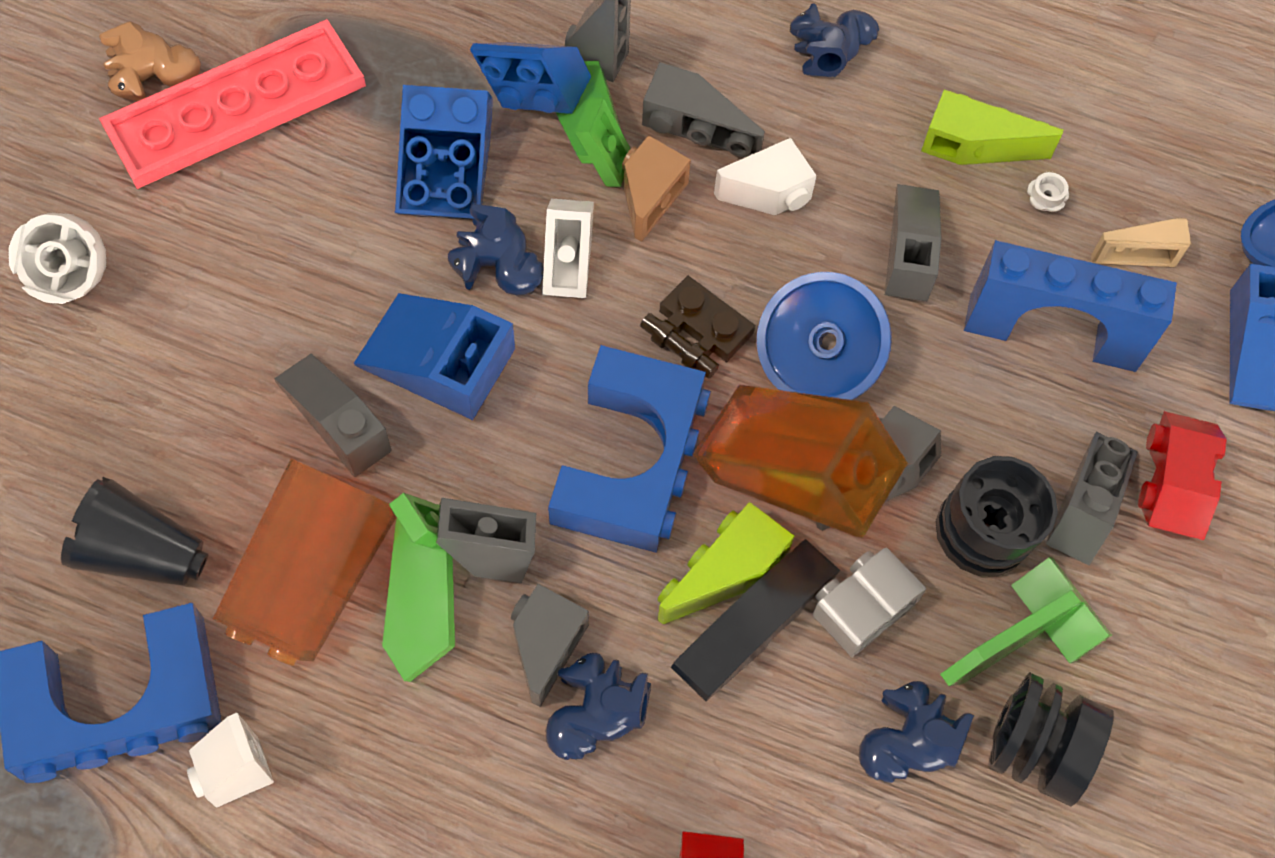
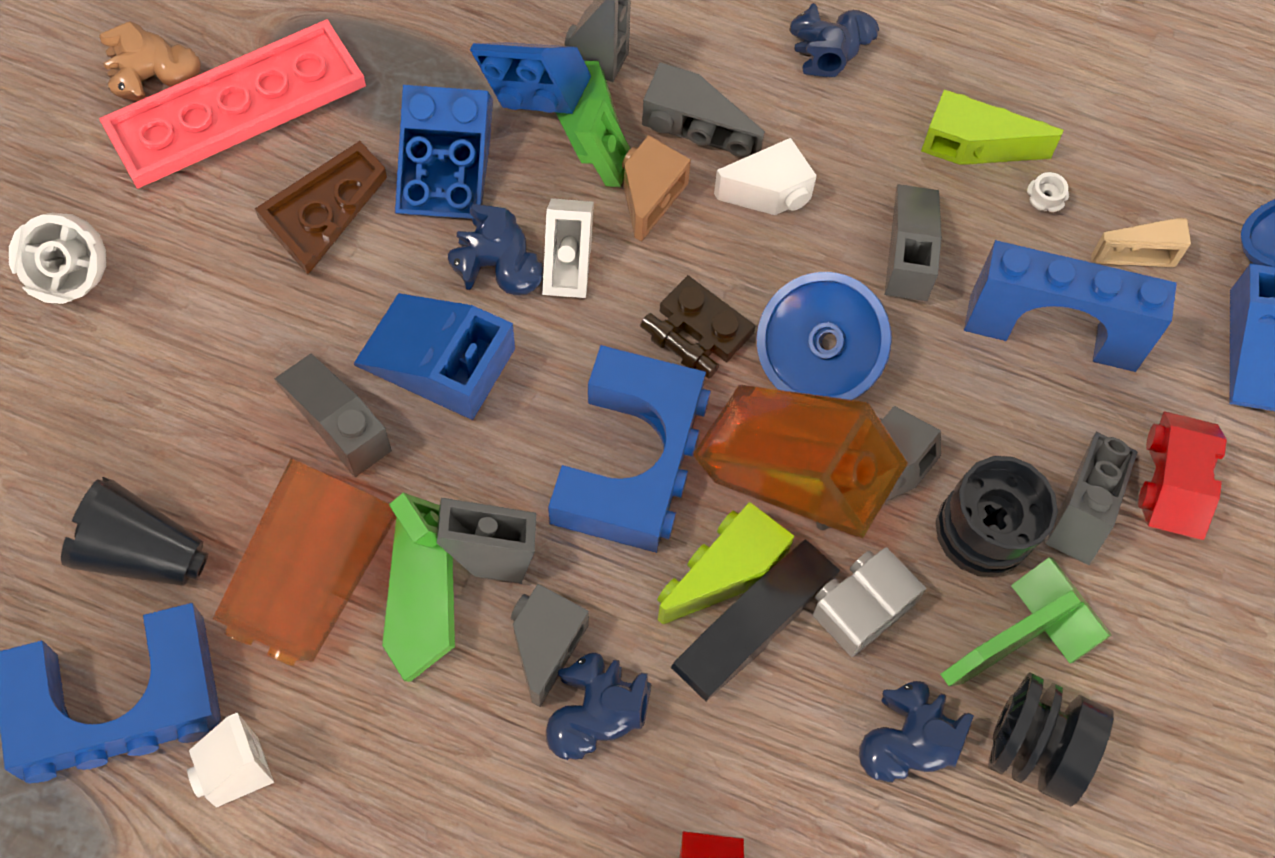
(322, 204): none -> reddish brown wing

